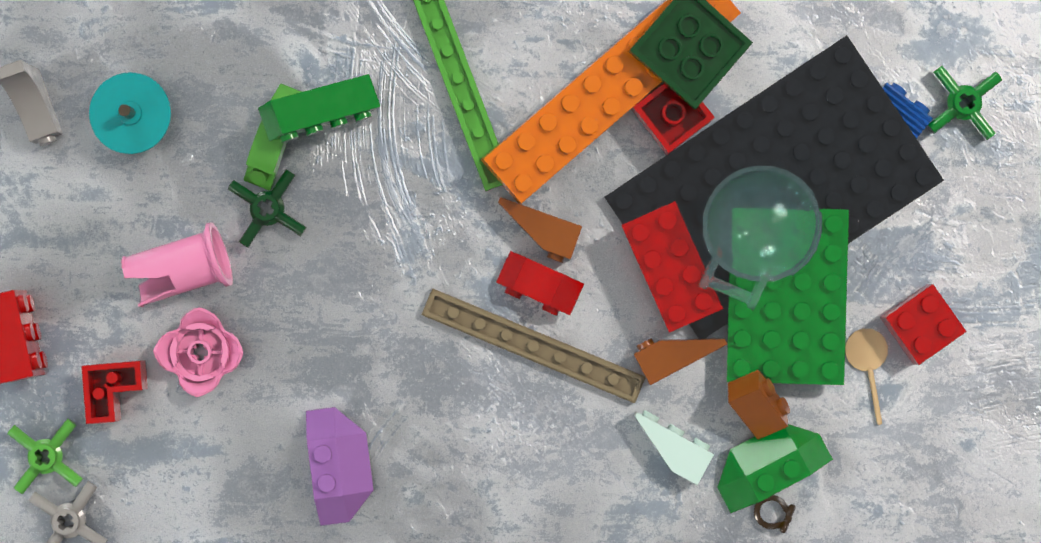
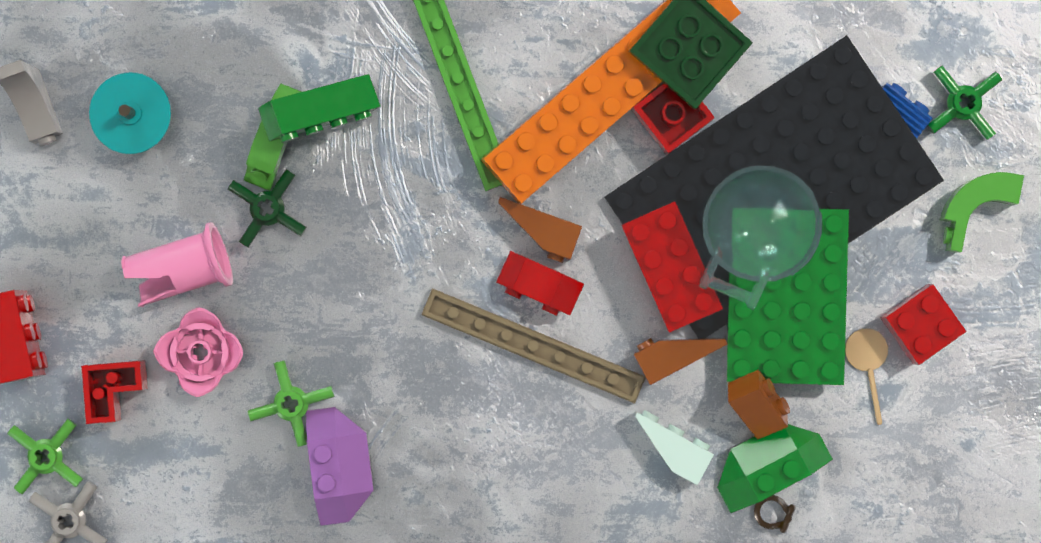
(278, 407): none -> bright green bar
(992, 187): none -> bright green arch

